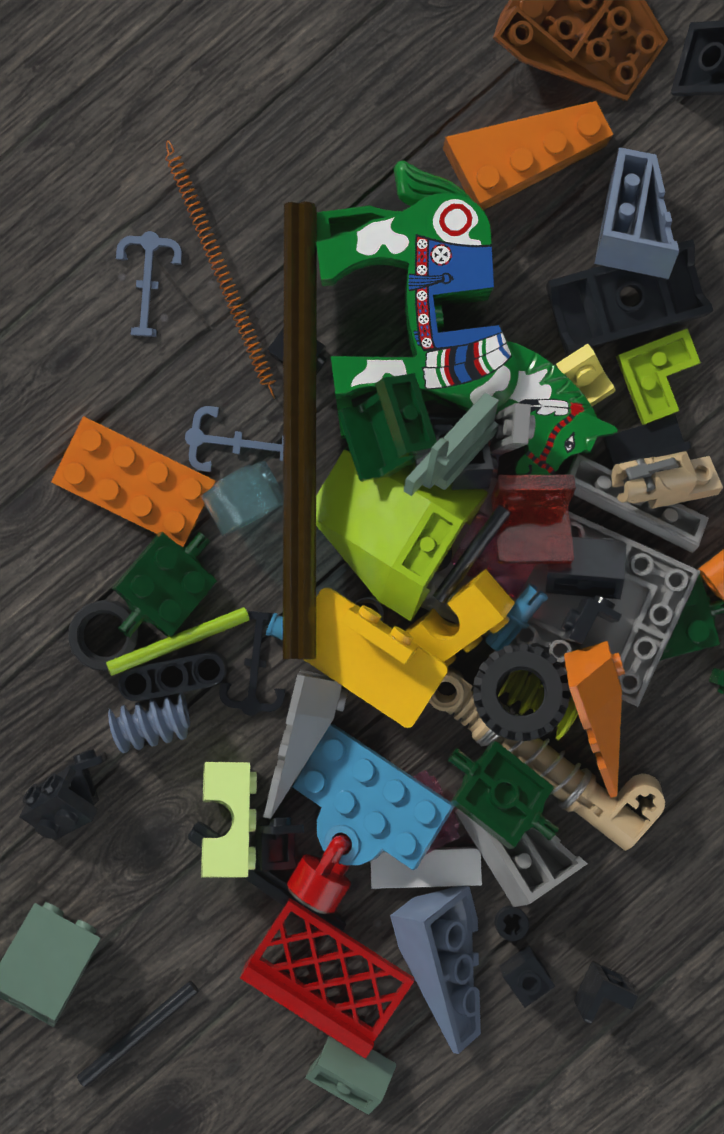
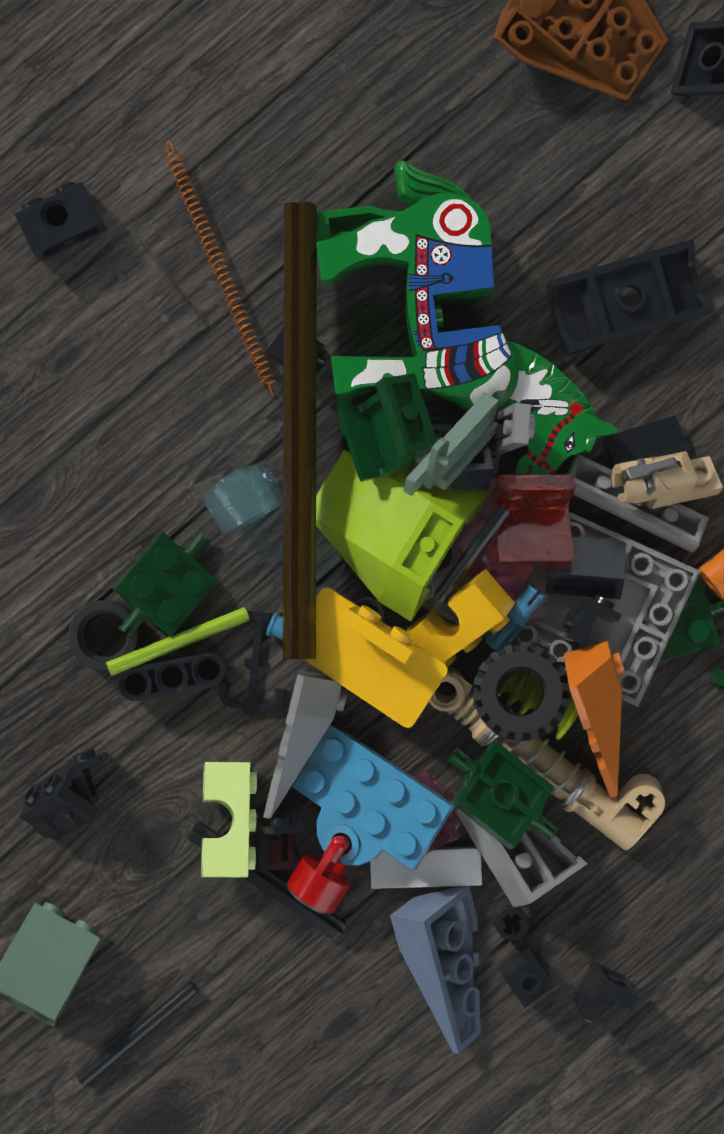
(80, 225): none -> black brick
(133, 481): orange plate -> none
(150, 242): sand blue piece -> none
(150, 723): sand blue piece -> none
(195, 438): sand blue piece -> none
(316, 1007): red fence -> none
(351, 1076): sand green panel -> none
(521, 152): orange wedge -> none
(587, 374): light yellow bracket -> none
(635, 218): sand blue wedge -> none
(647, 372): lime plate -> none

